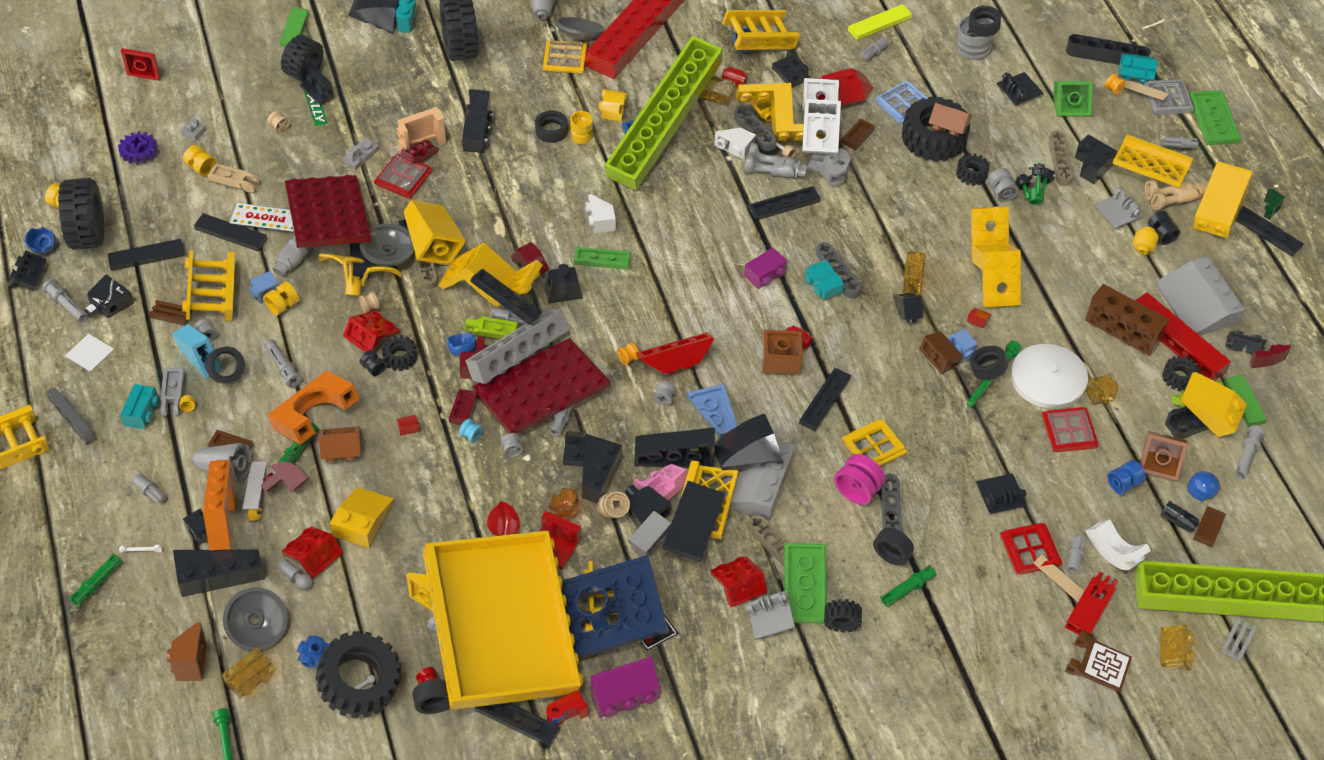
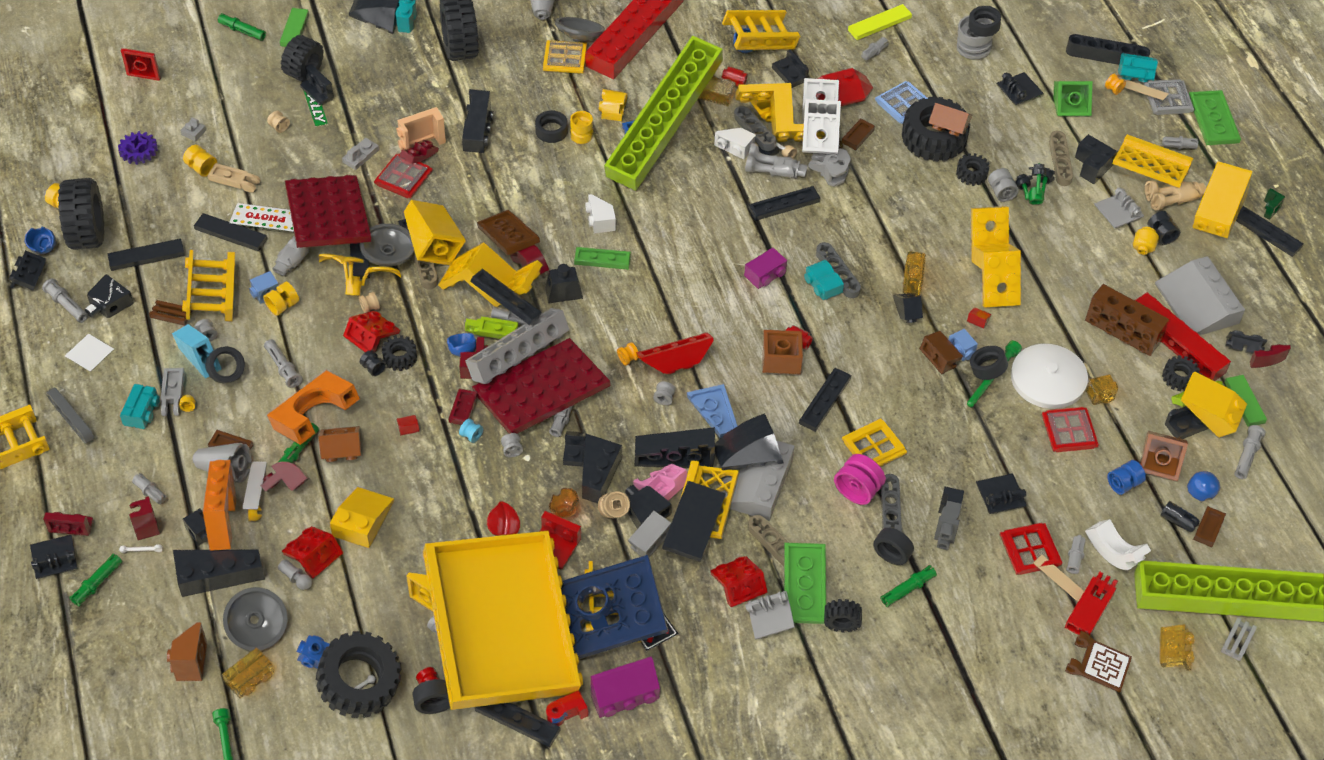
(53, 556): none -> black hinge
(68, 524): none -> dark red bracket
(144, 520): none -> dark red hinge
(235, 24): none -> green pin
(508, 232): none -> reddish brown tile
(948, 521): none -> dark grey hips

